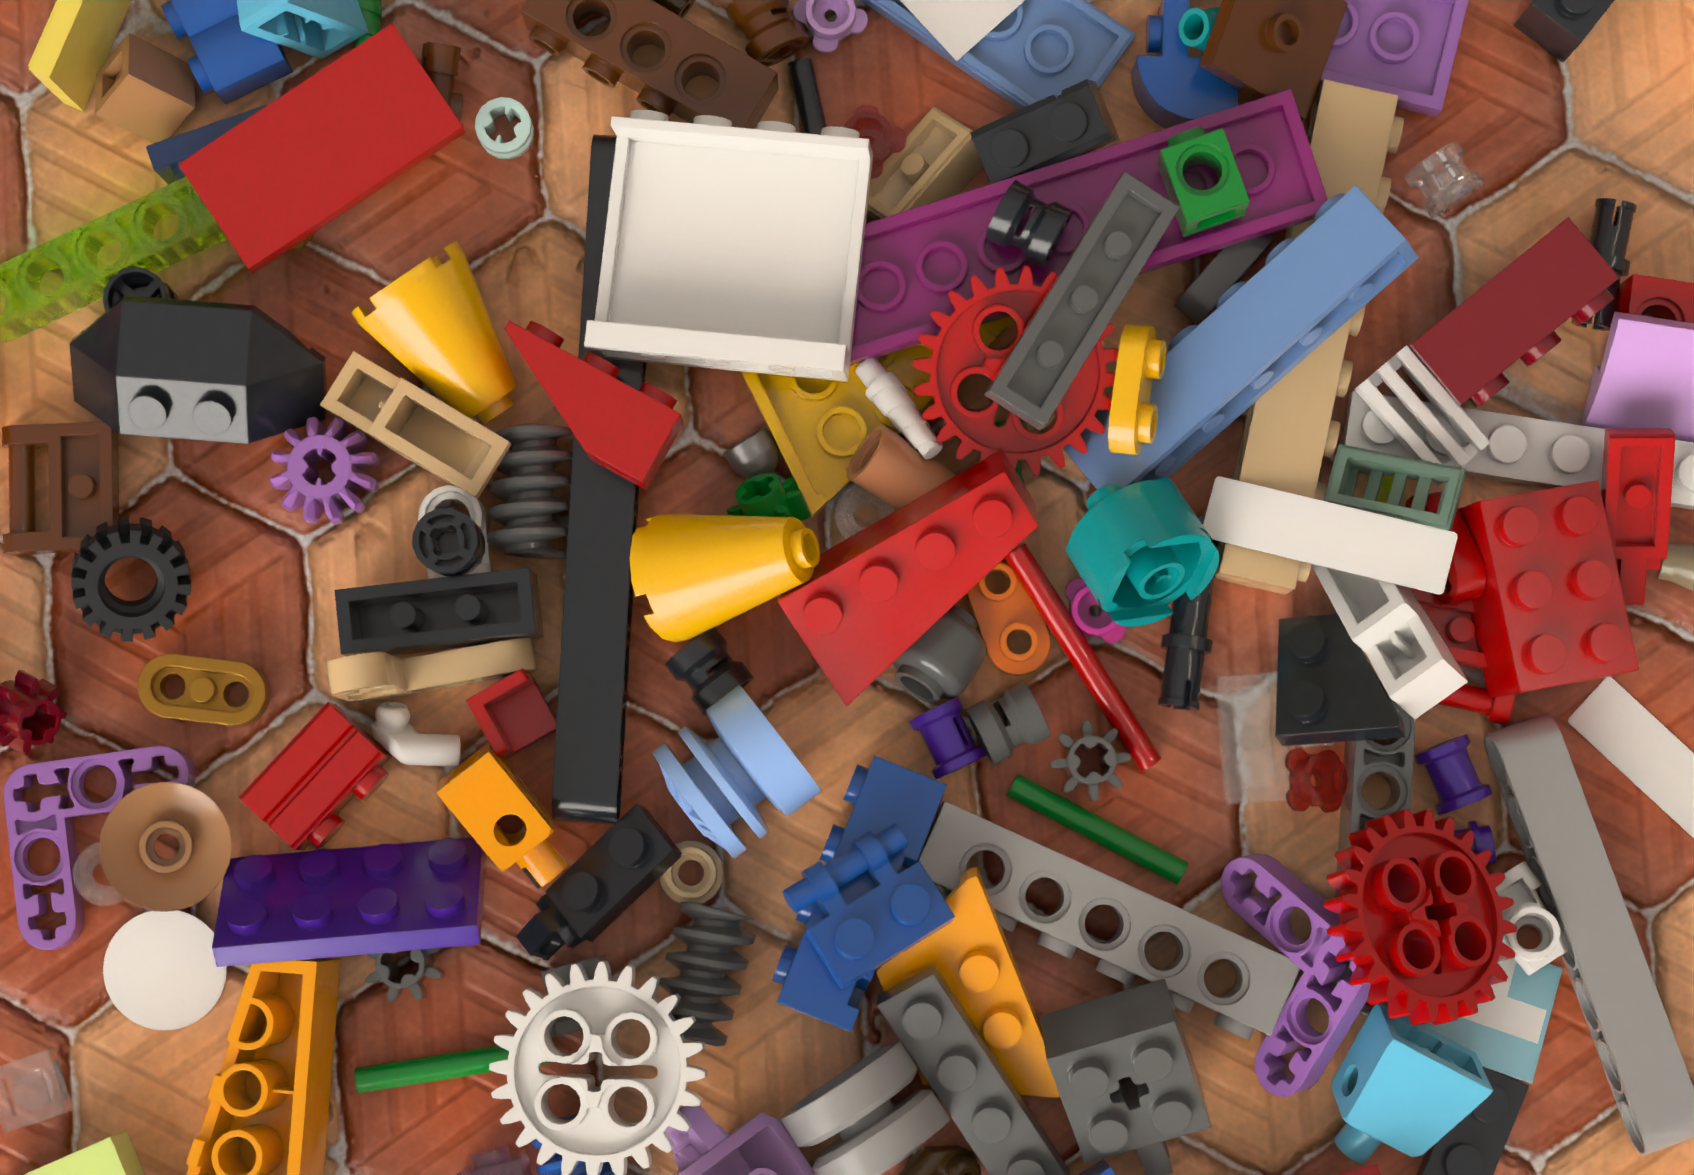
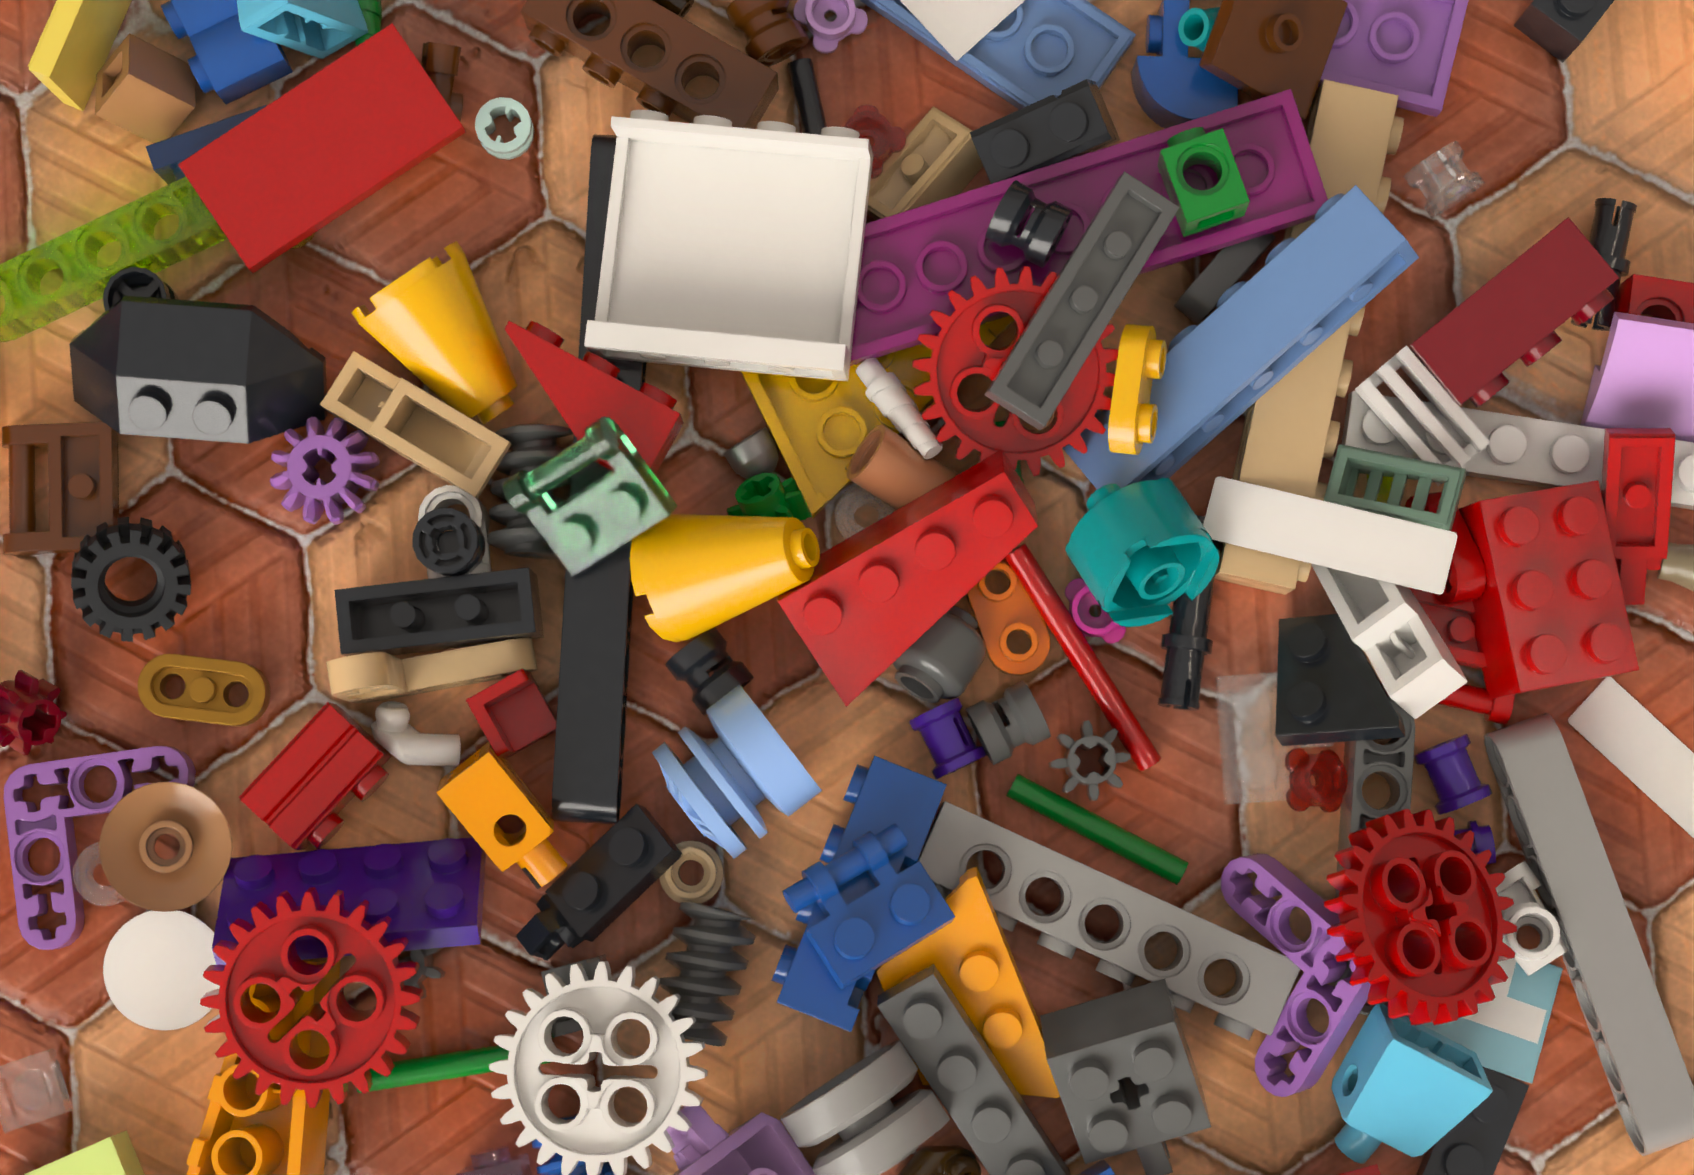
(270, 957): none -> red gear
(602, 513): none -> clear green plate

